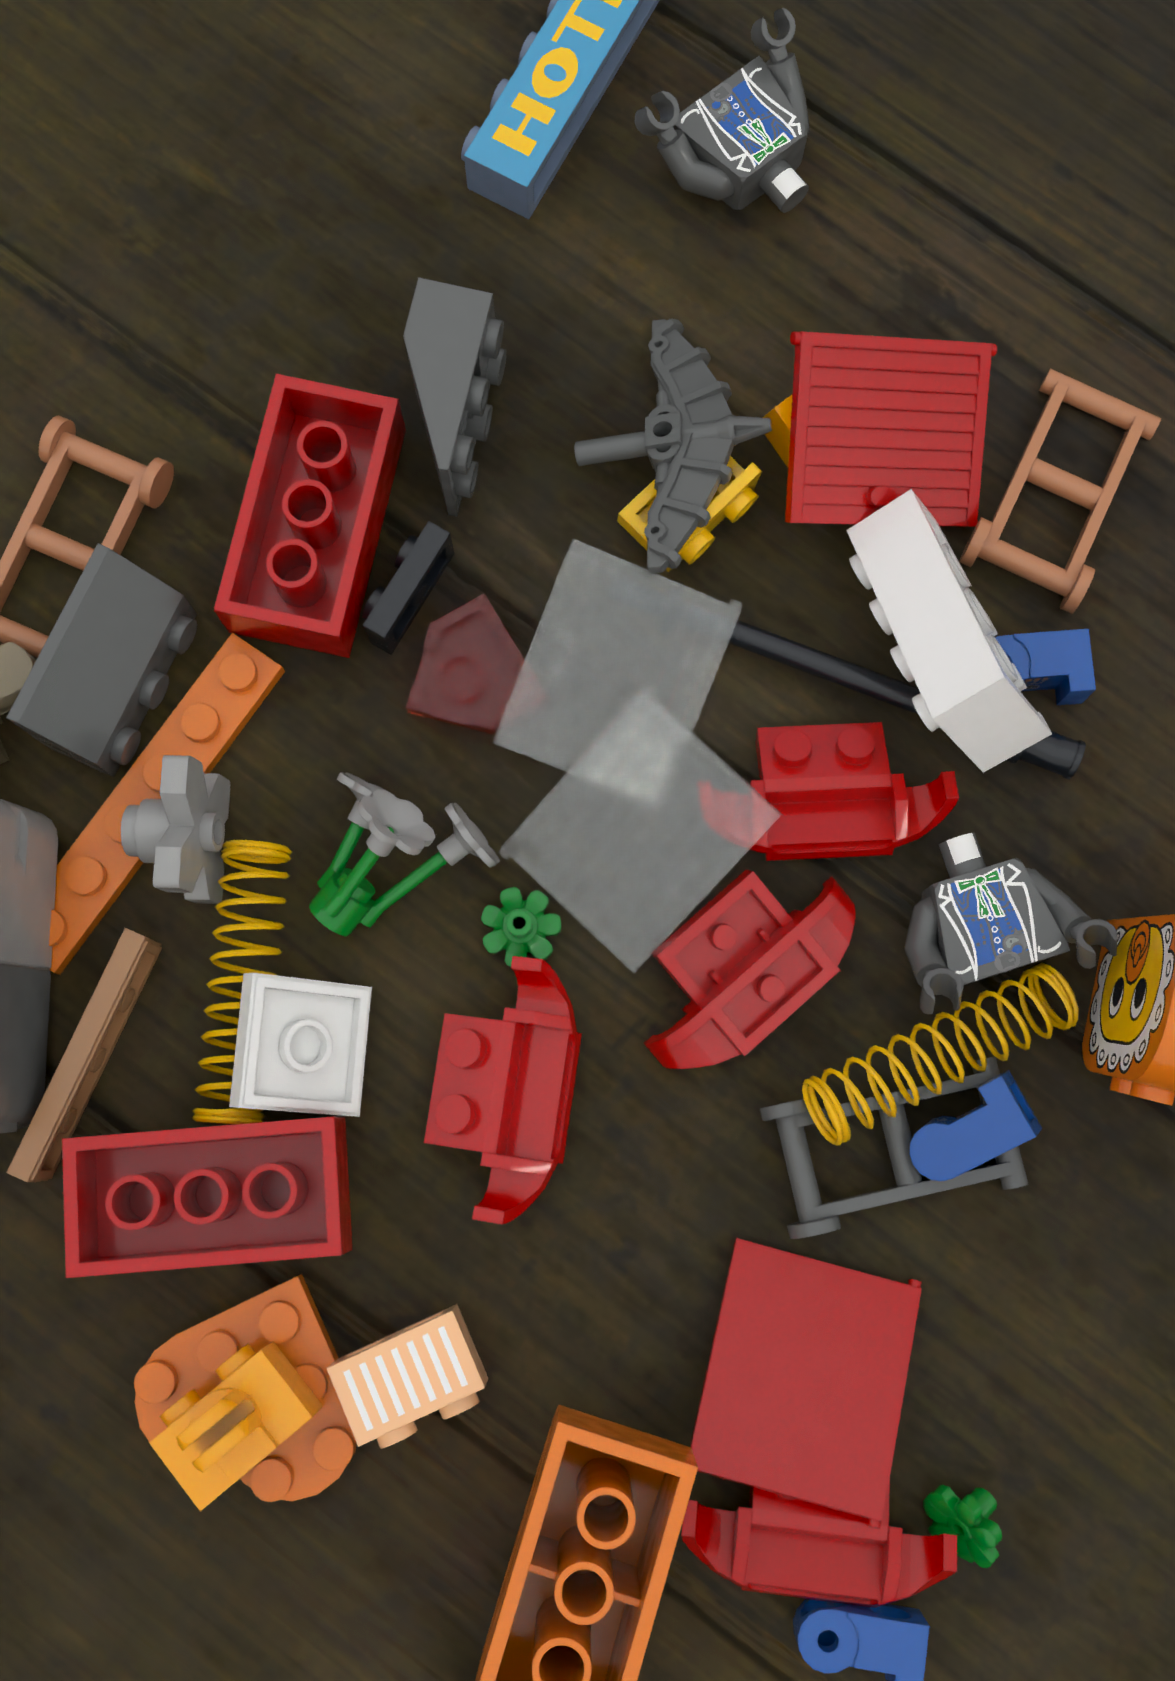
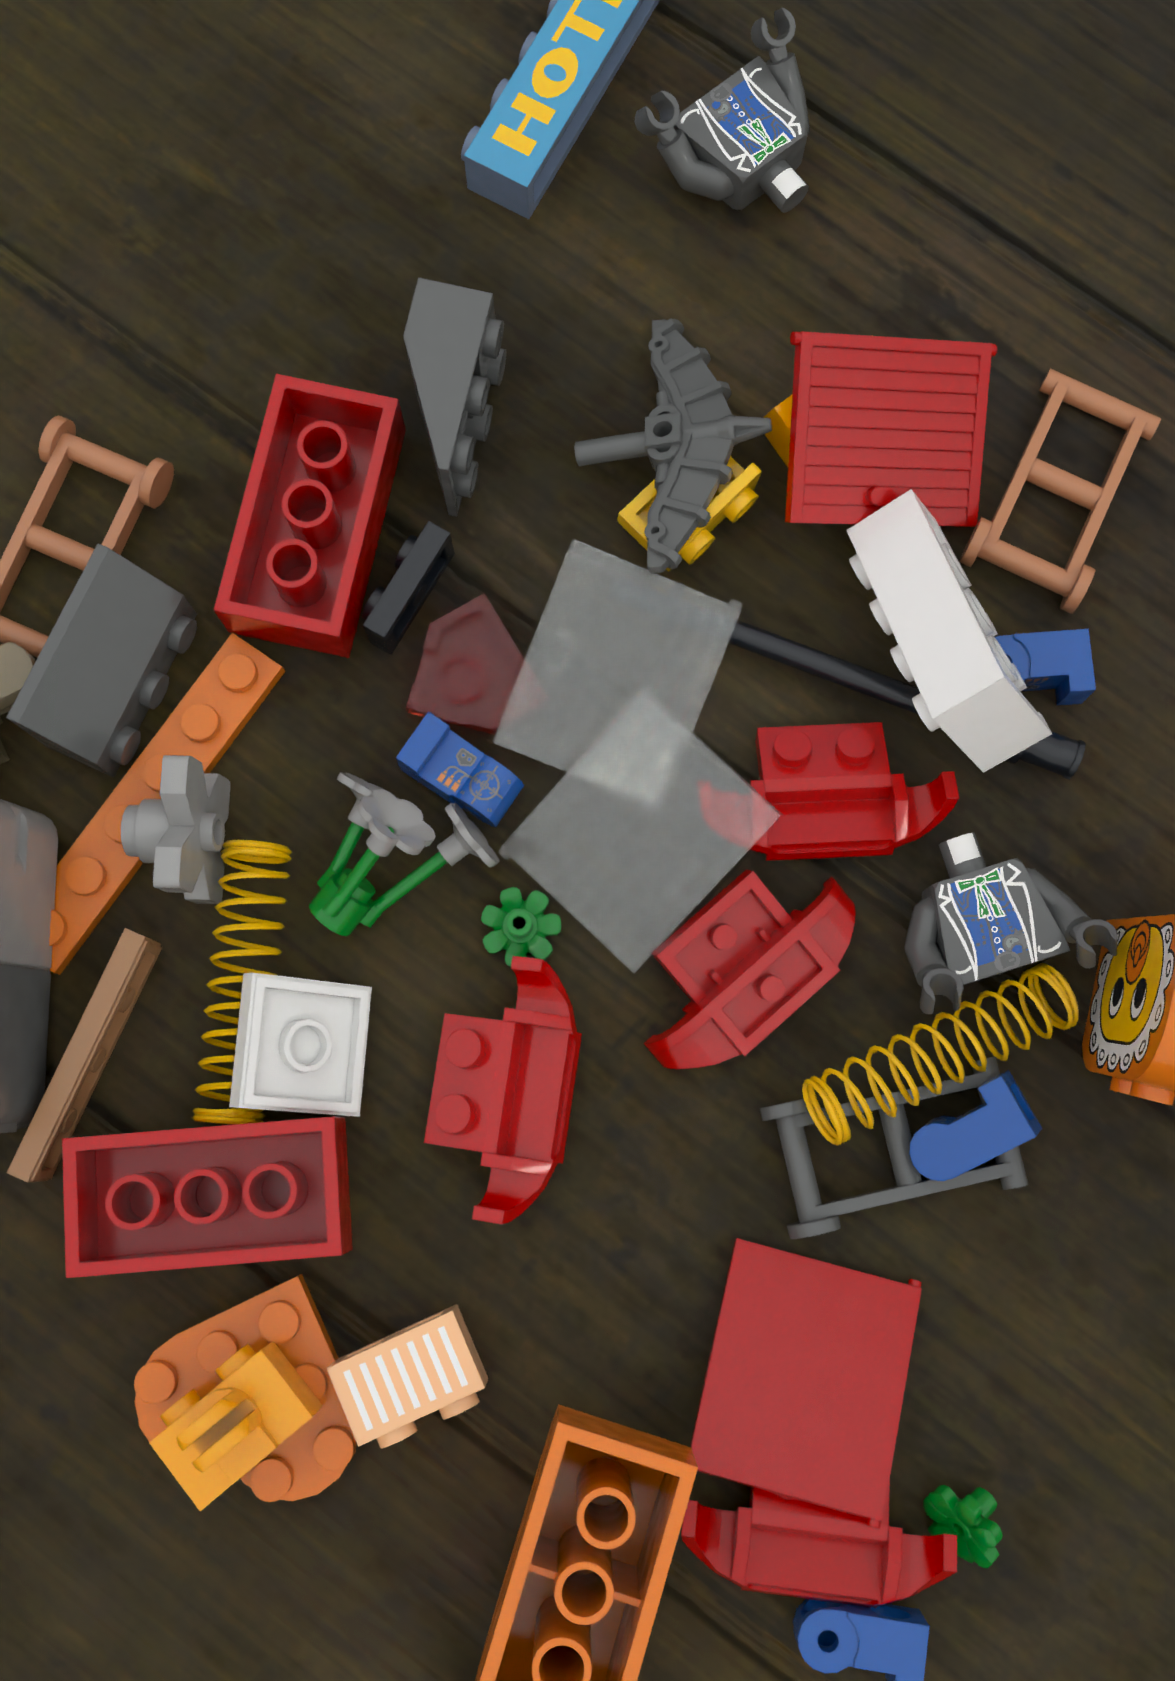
(458, 771): none -> blue leg

